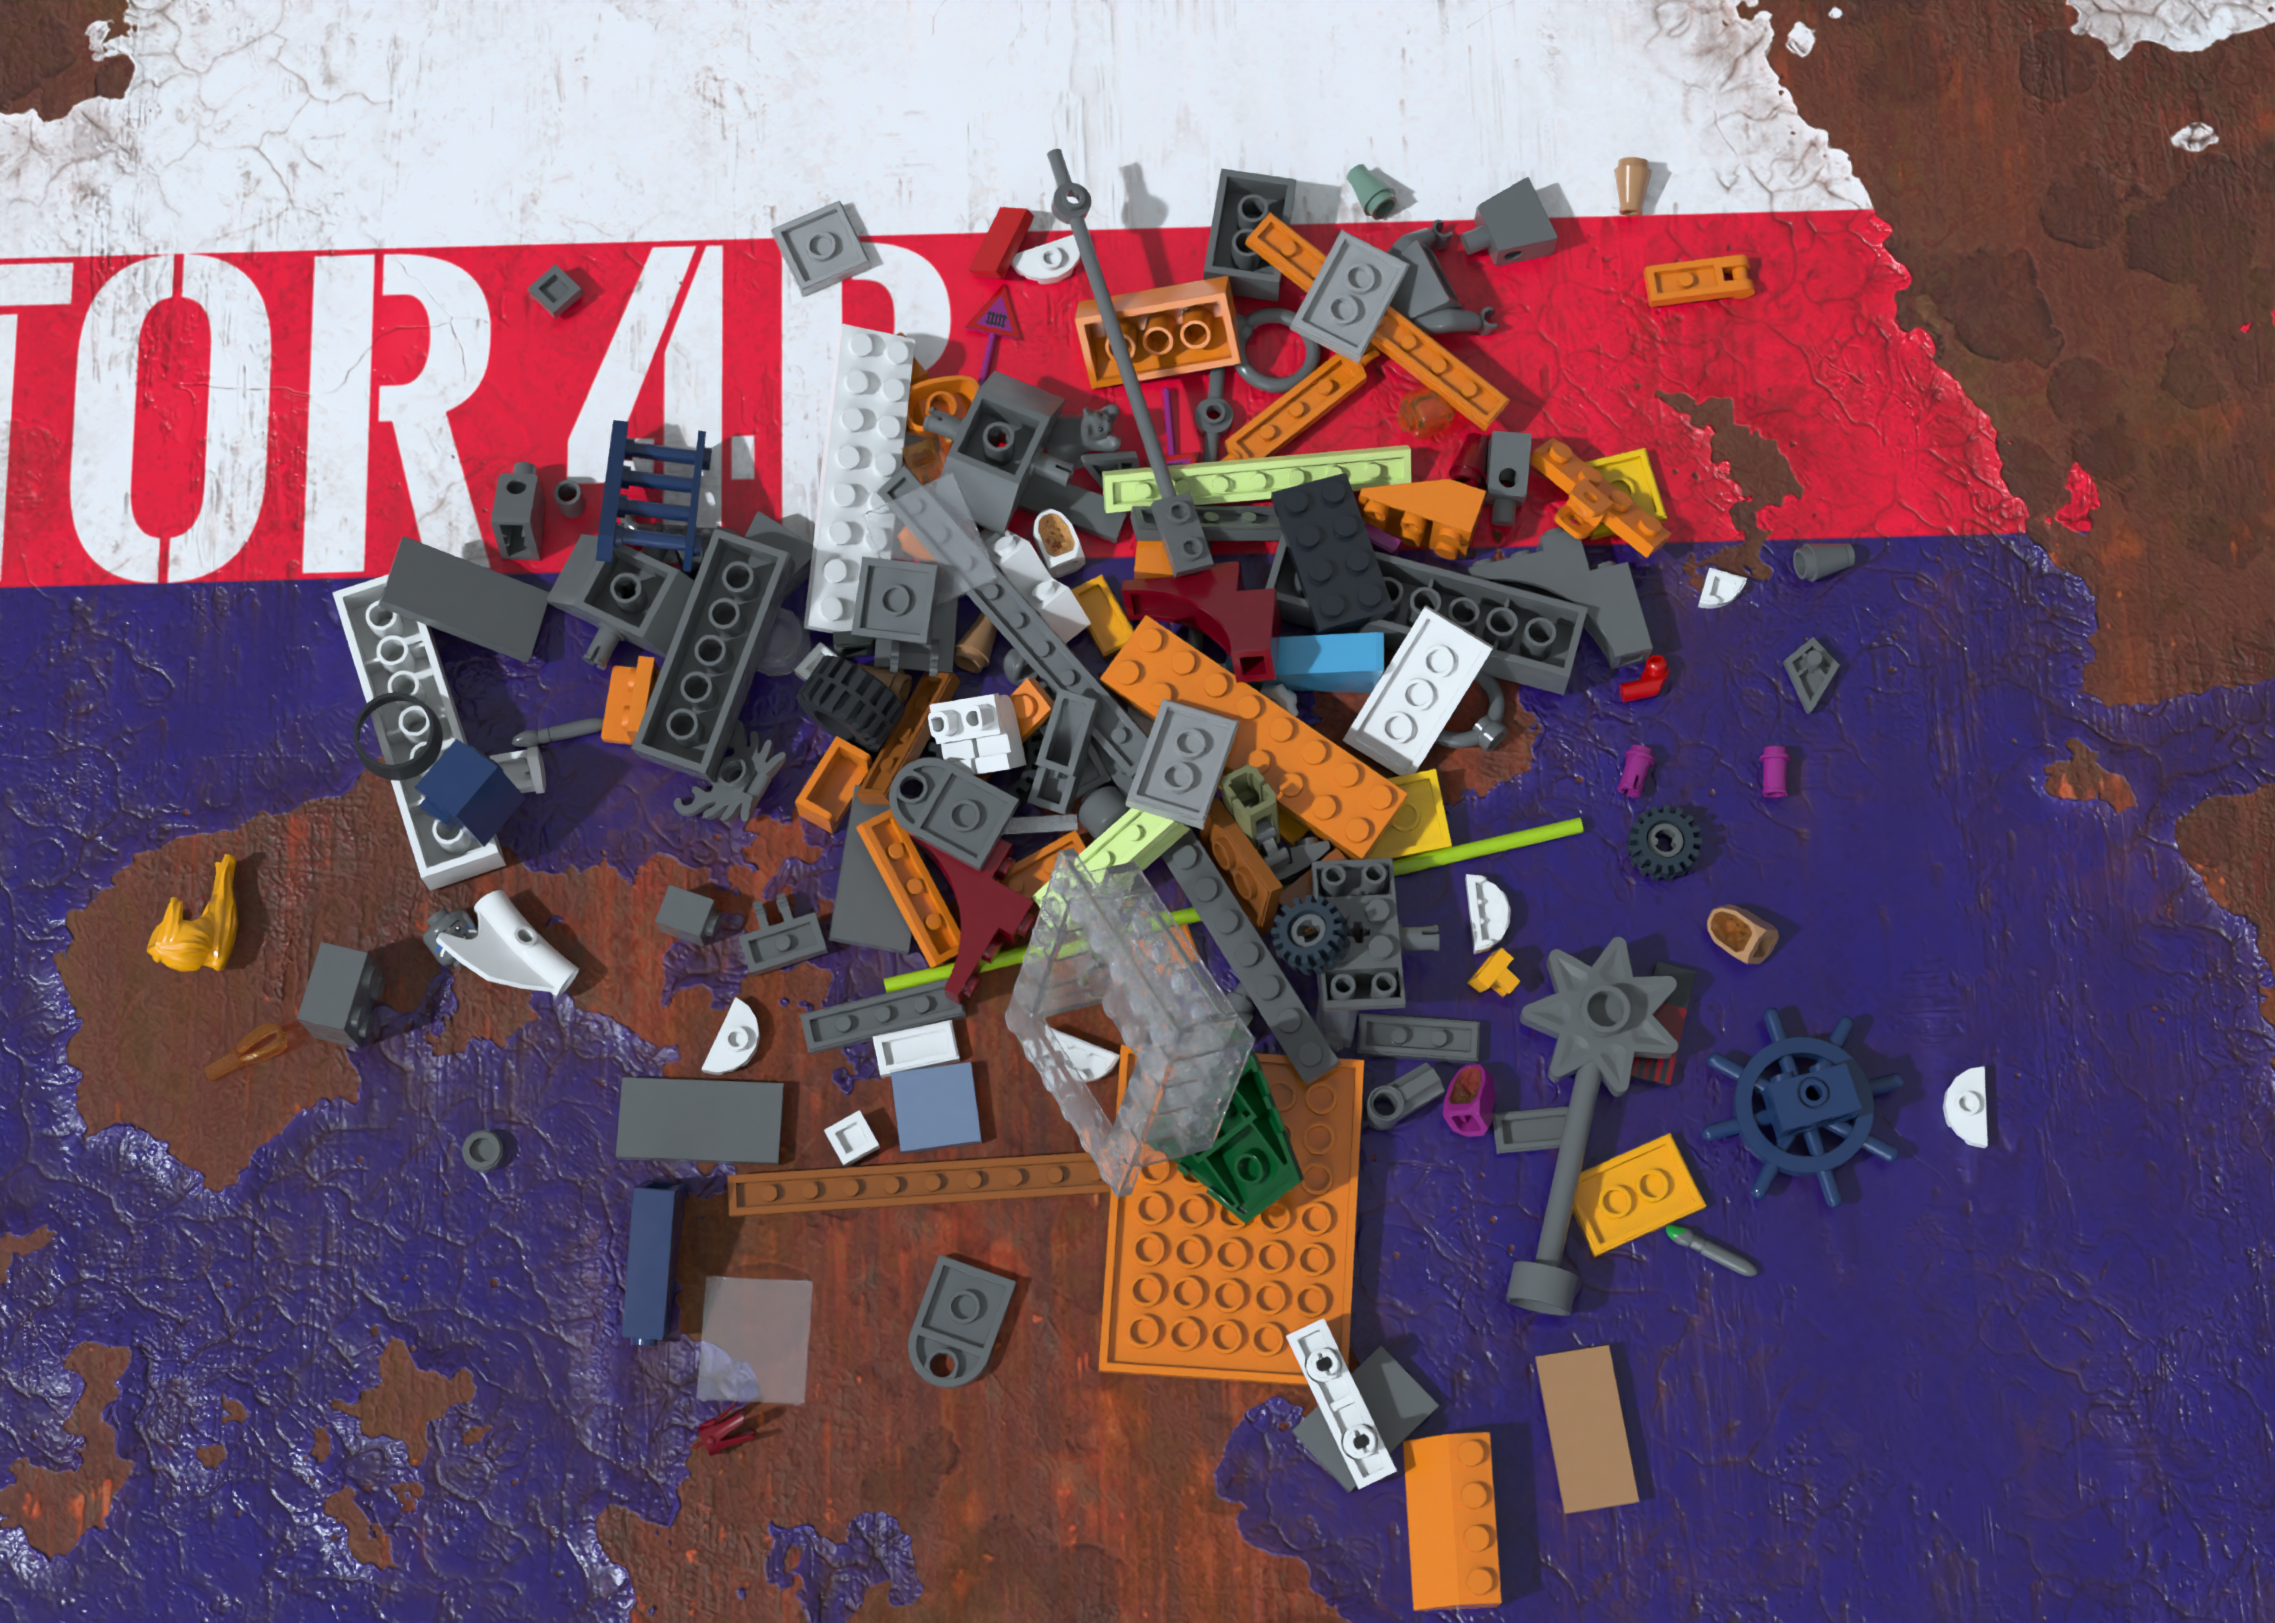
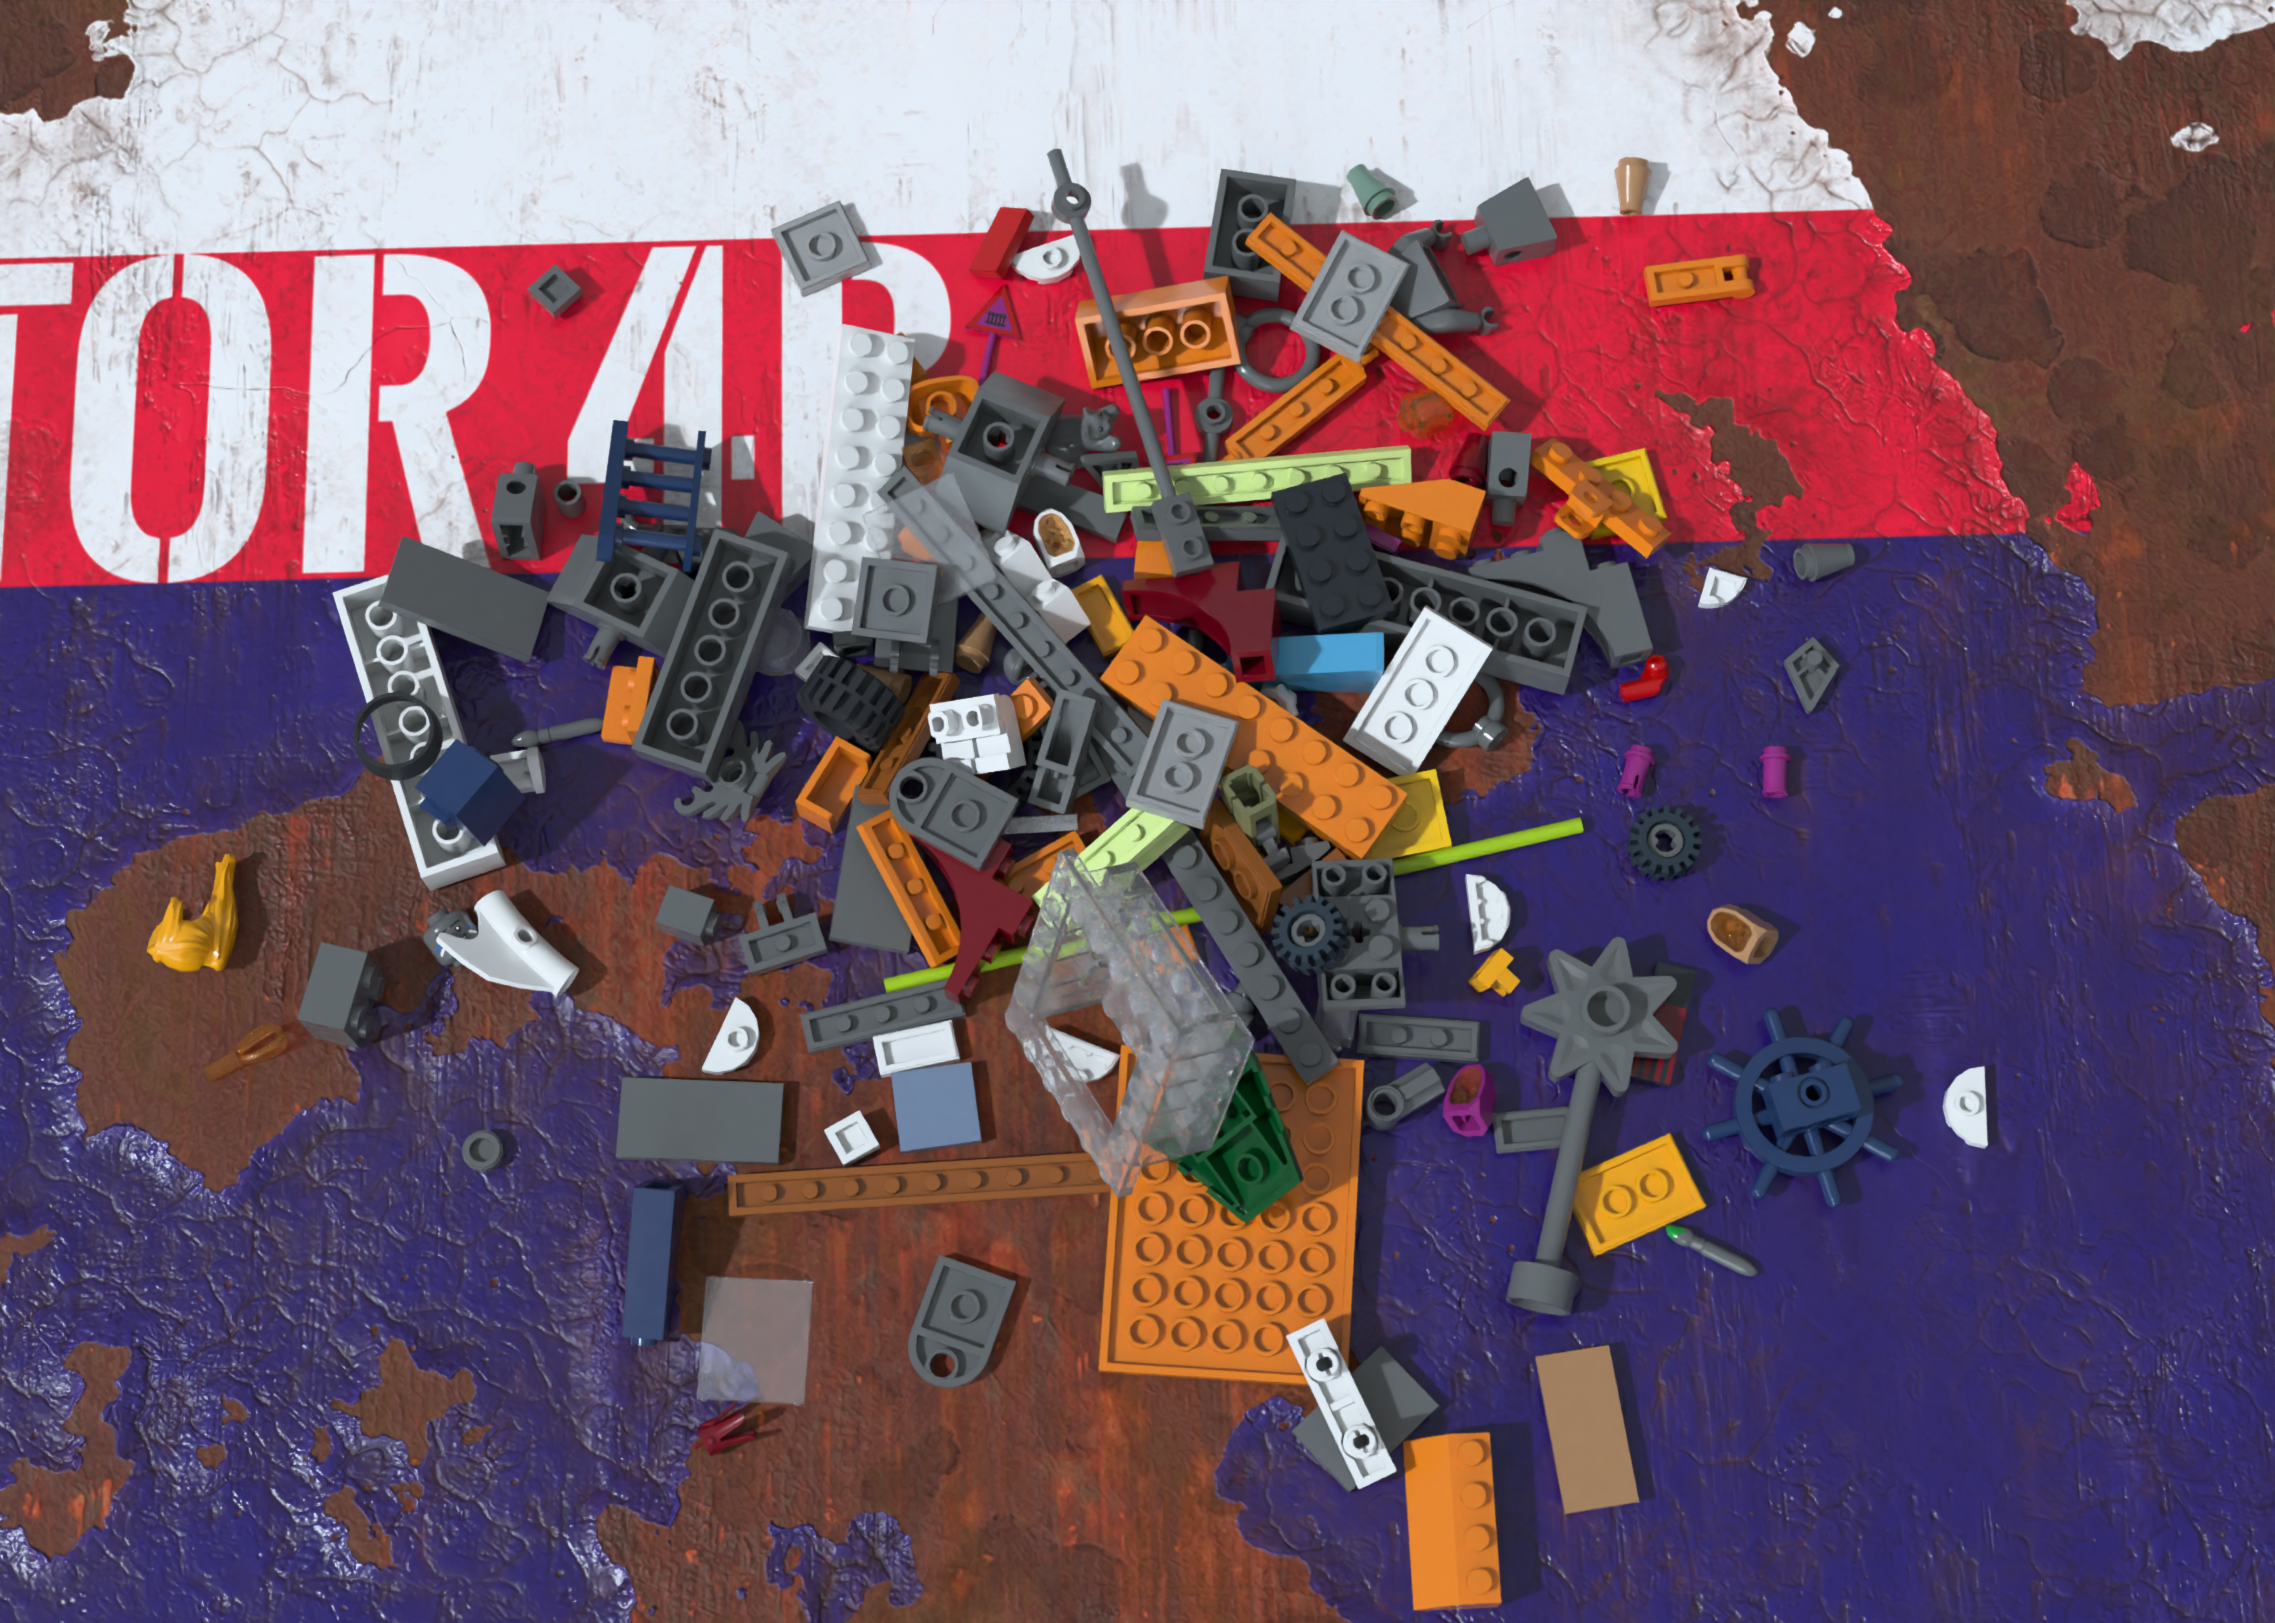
(1101, 809): dark grey head -> none

